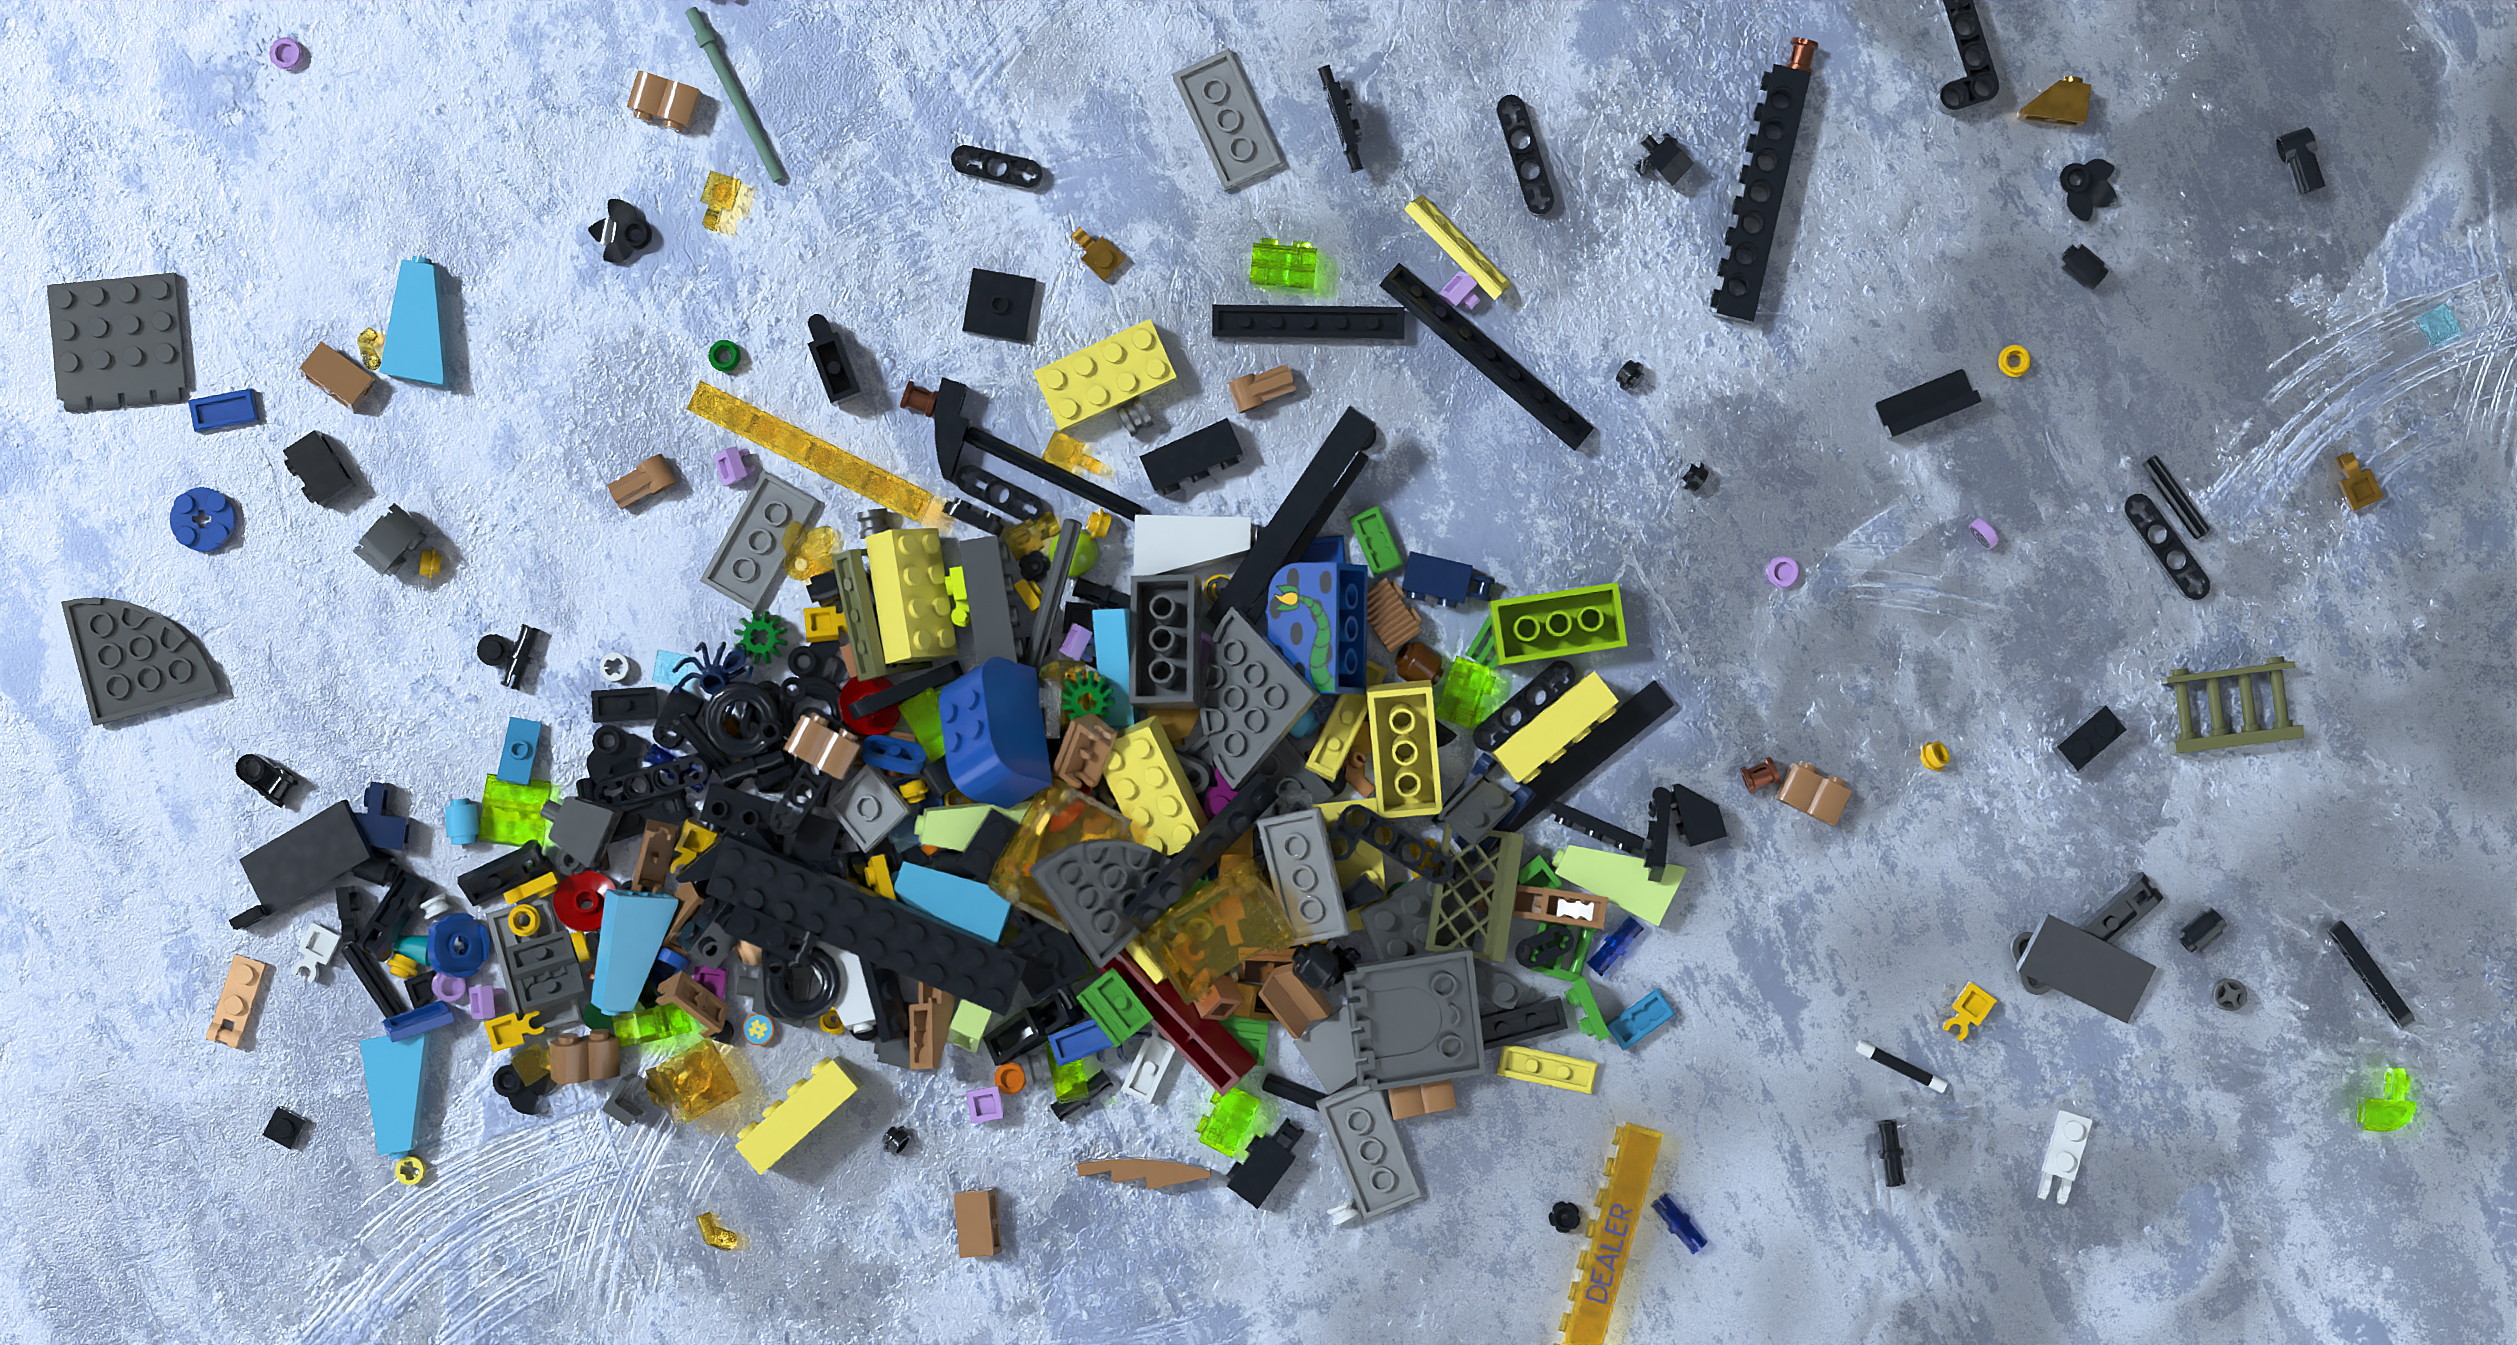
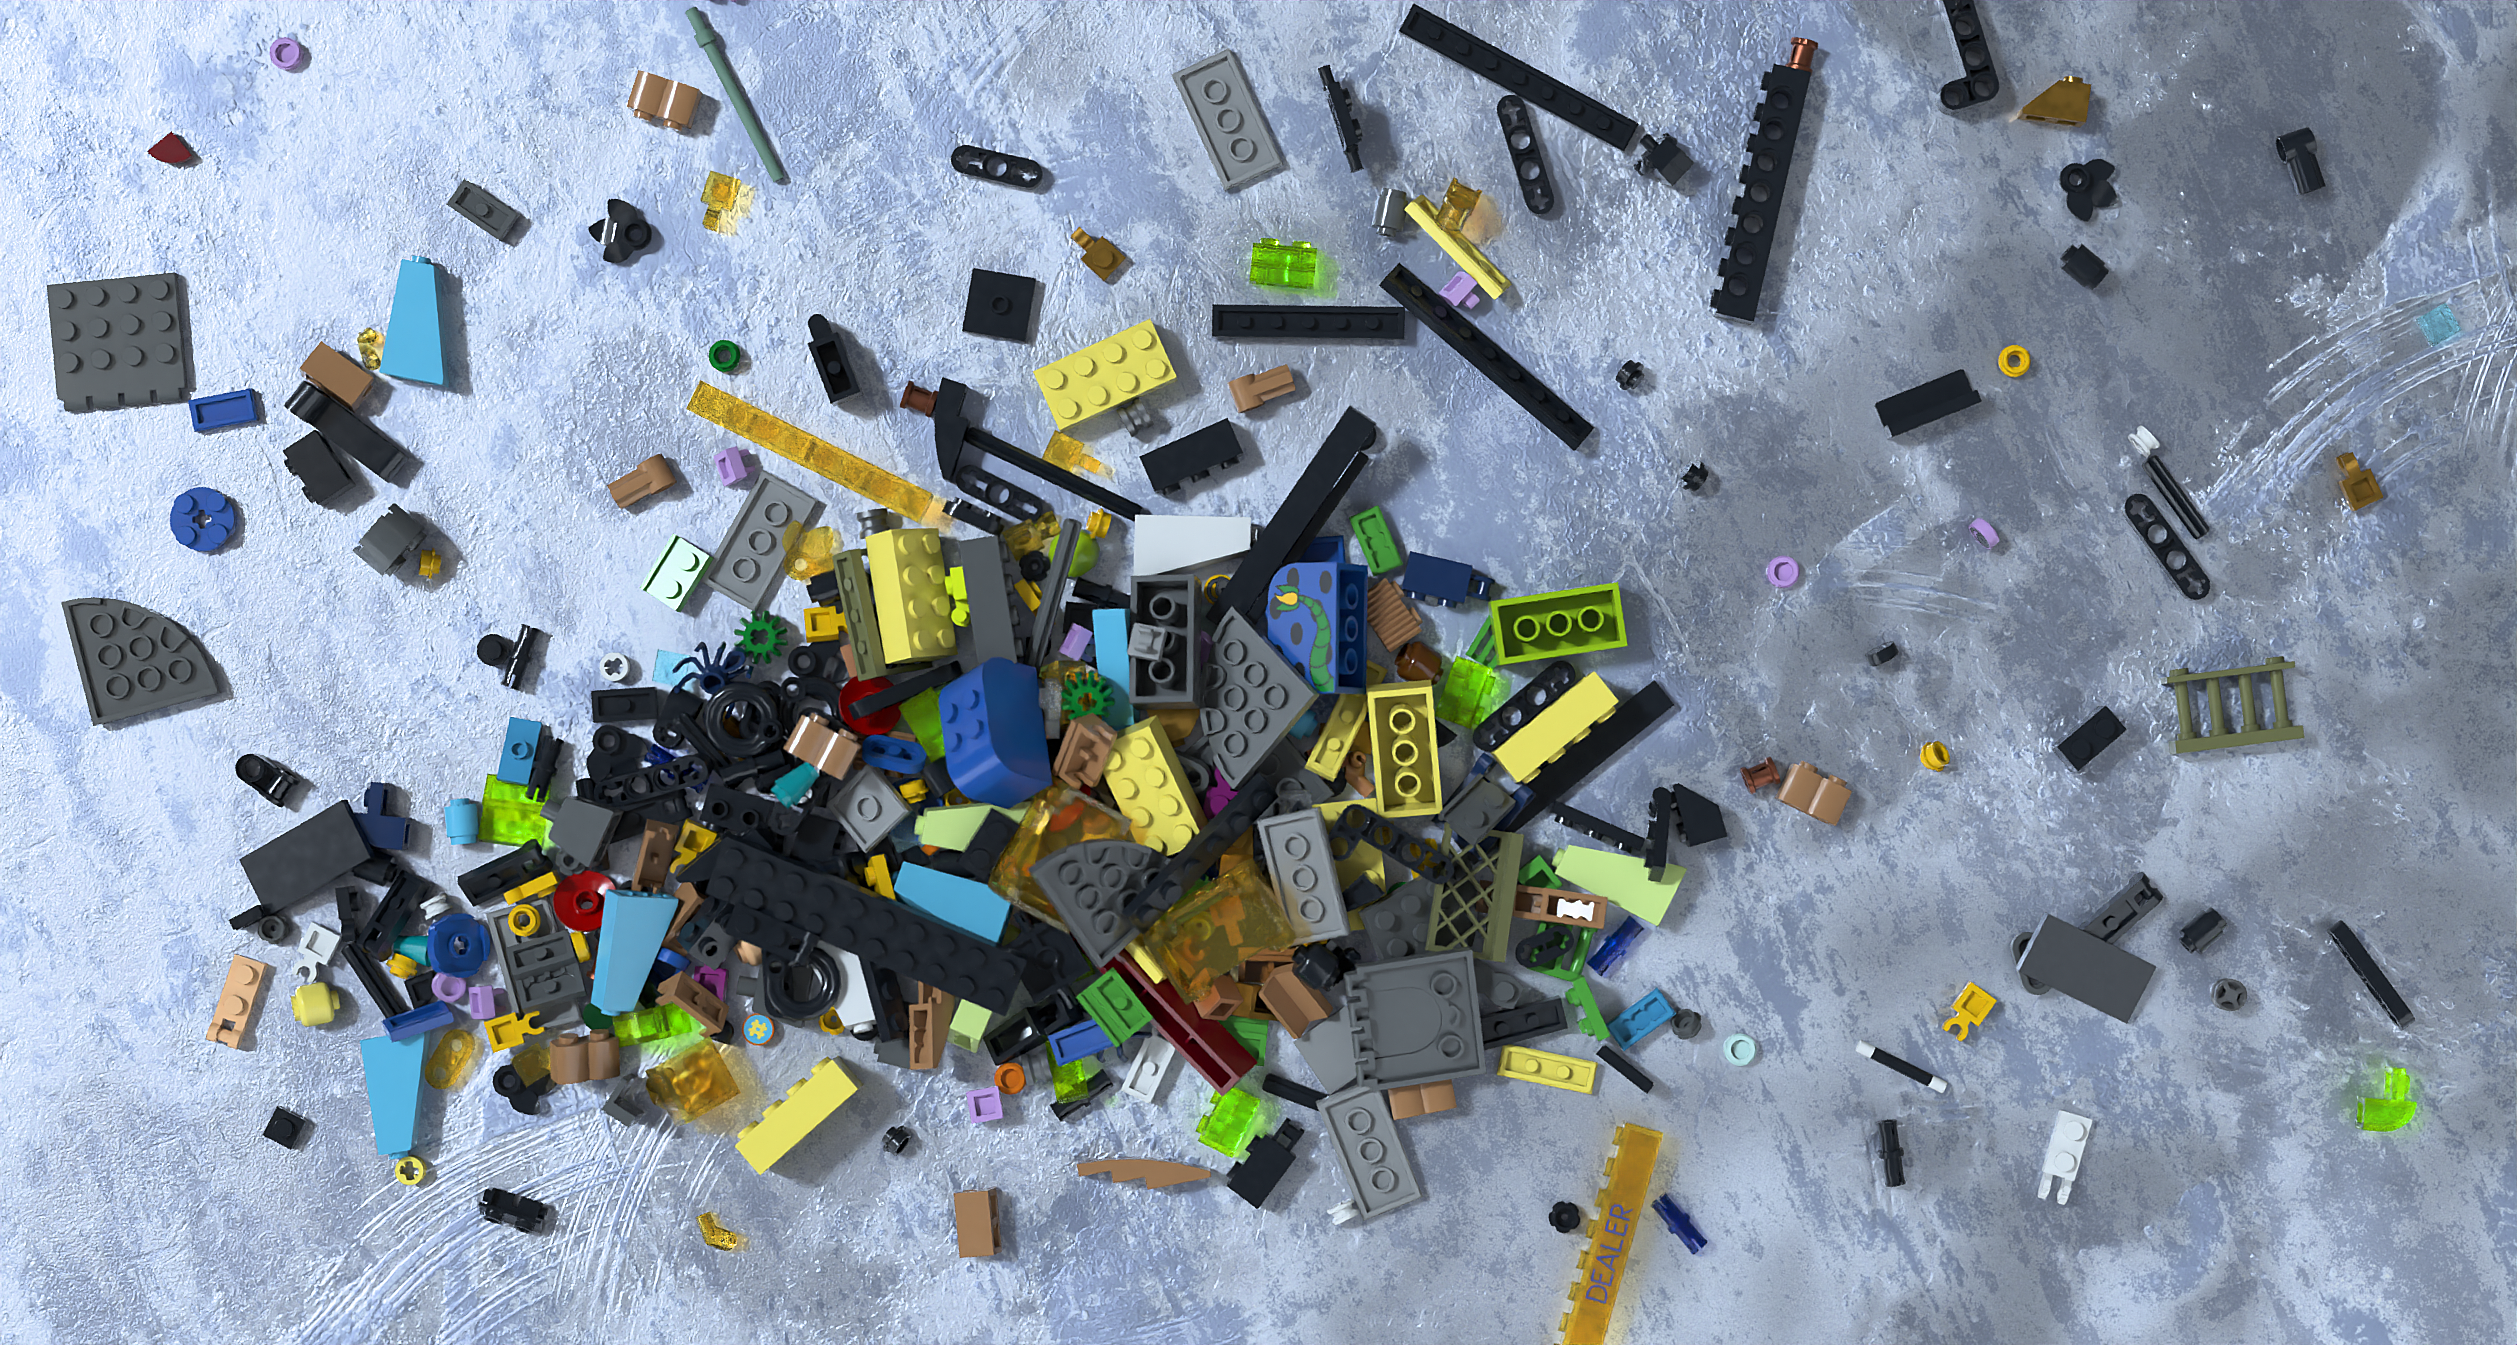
(170, 150): none -> dark red tile
(267, 934): none -> dark grey plate
(314, 1004): none -> light yellow head
(345, 430): none -> black beam
(449, 1059): none -> clear yellow plate
(482, 210): none -> dark grey plate
(500, 1208): none -> black hinge
(544, 769): none -> black pin
(676, 573): none -> plate
(794, 785): none -> teal cone
(1147, 642): none -> light grey tile
(1390, 212): none -> dark grey brick
(1456, 207): none -> clear yellow piece
(1518, 78): none -> black tile
(1624, 1068): none -> black tile
(1686, 1024): none -> dark grey plate
(1739, 1049): none -> light aqua tile
(1882, 654): none -> black tile
(2143, 441): none -> white bush

